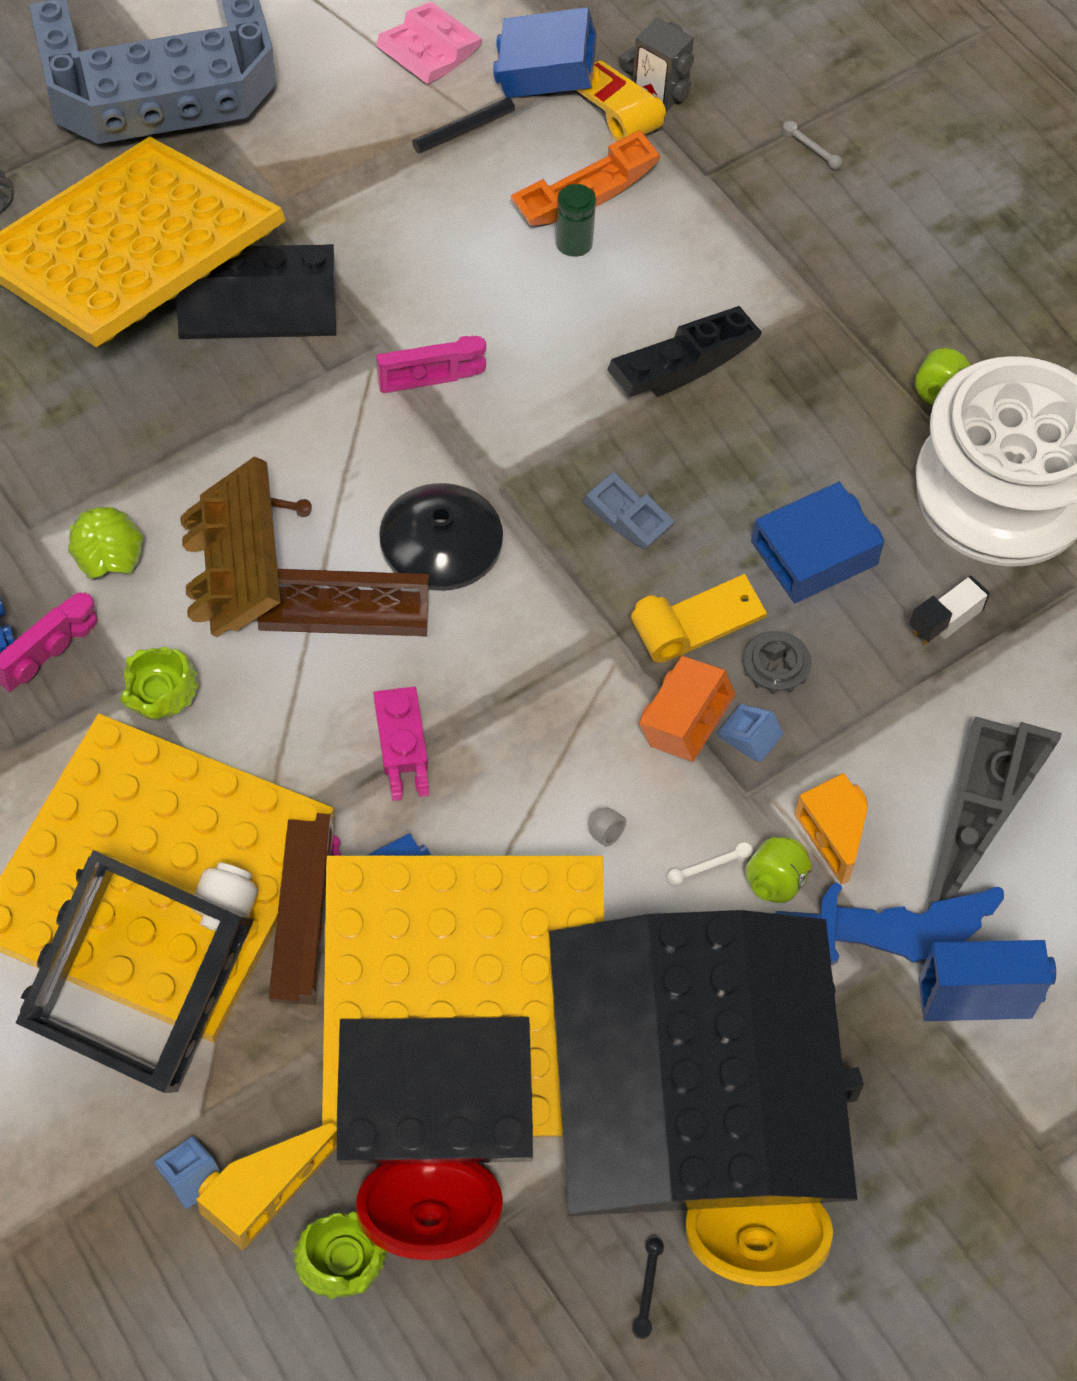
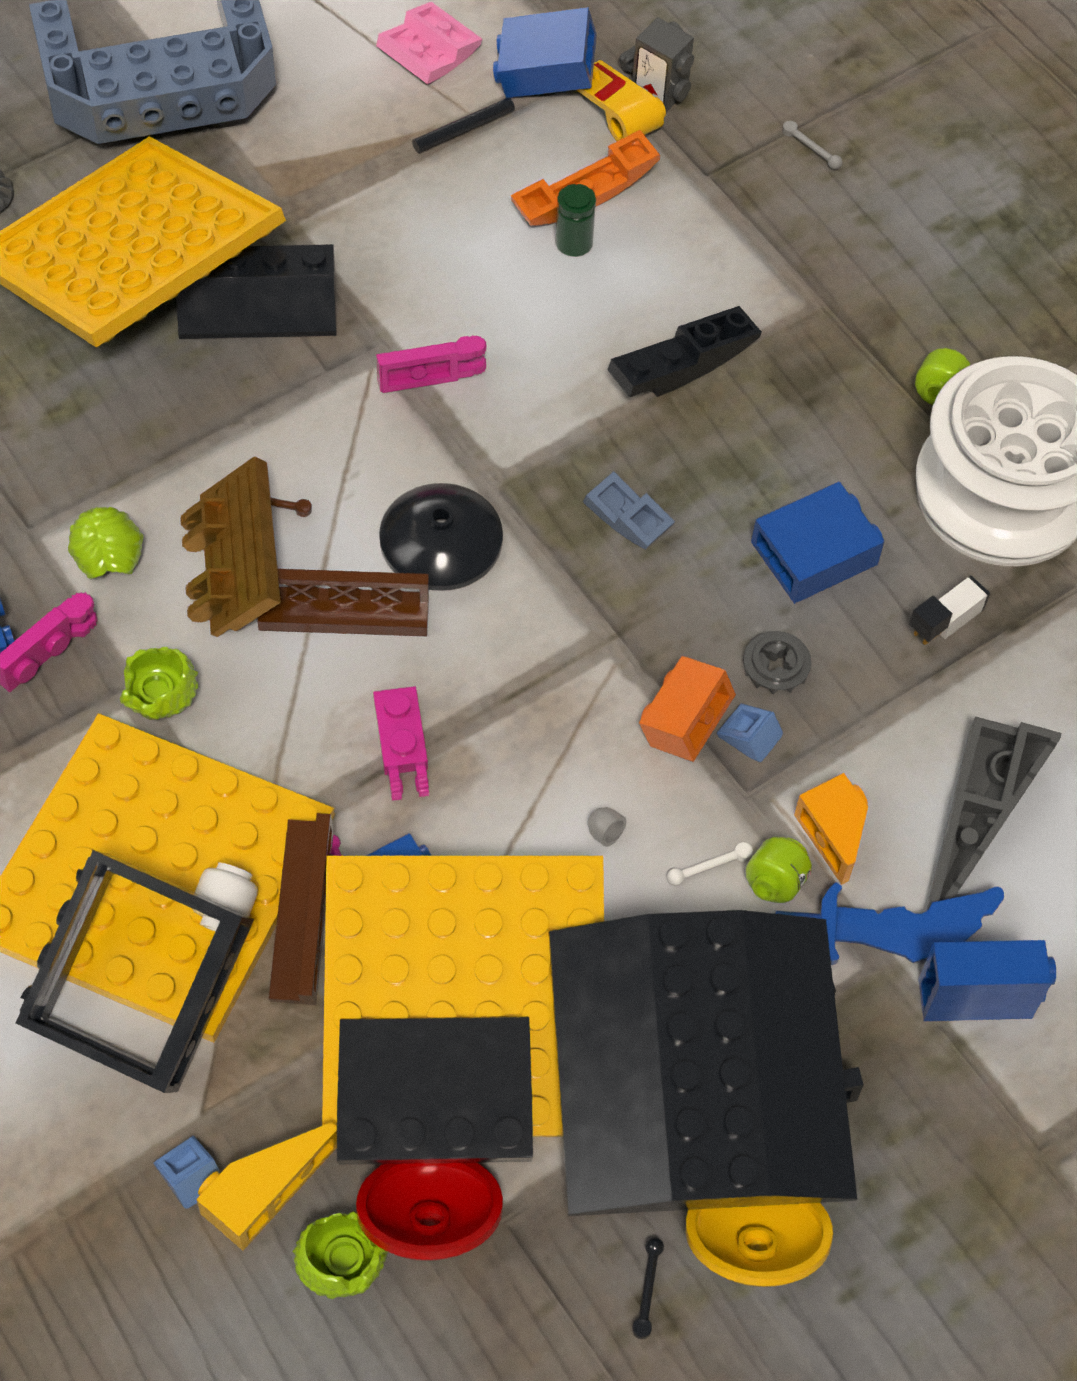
(695, 621): yellow door -> none

